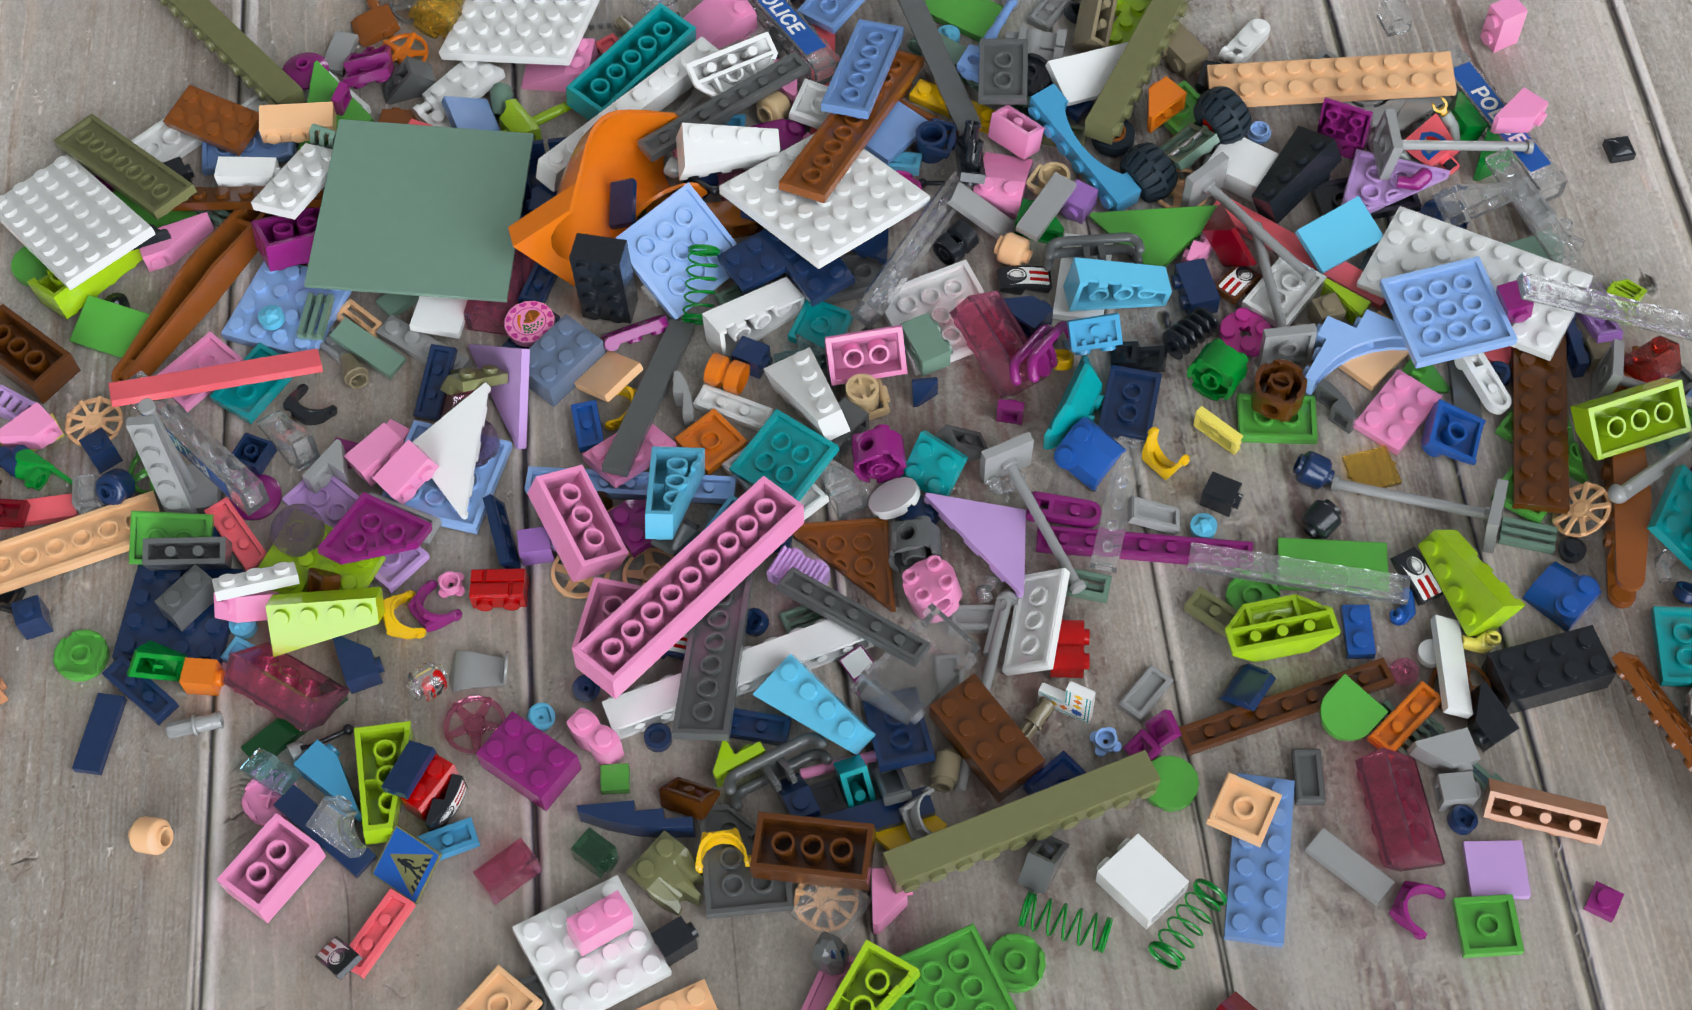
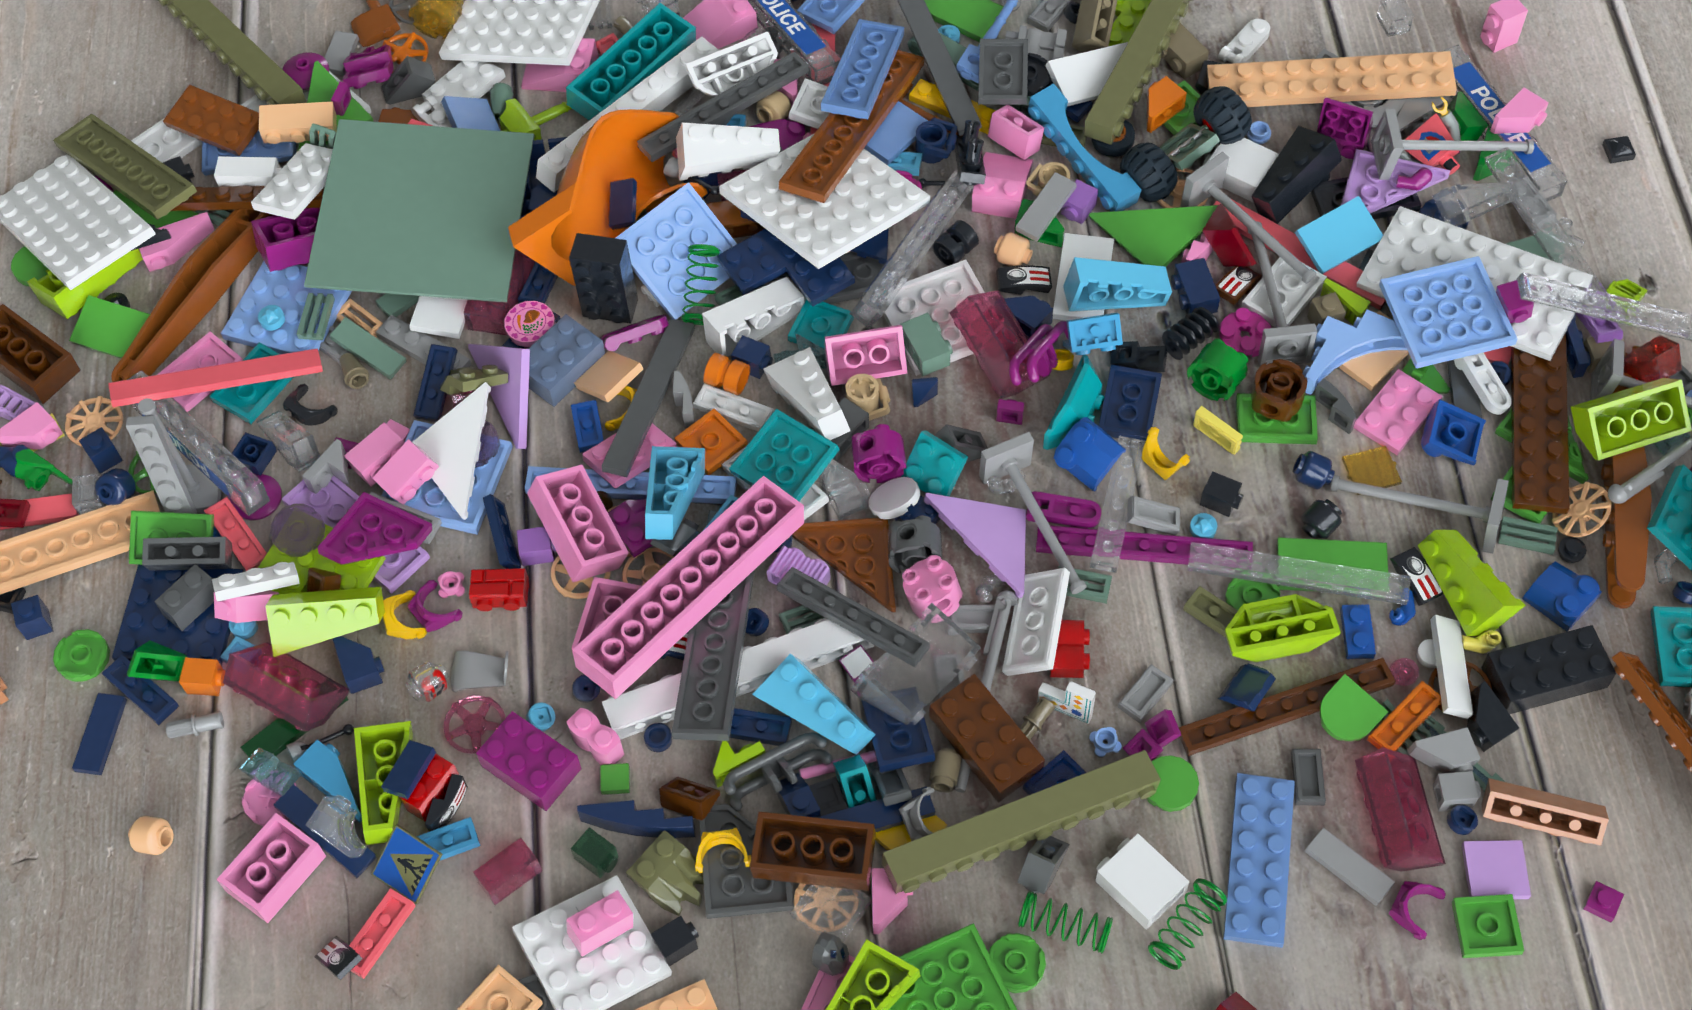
(980, 211): light grey tile -> none
(1092, 246): dark grey piece -> none
(1244, 809): light nougat tile -> none

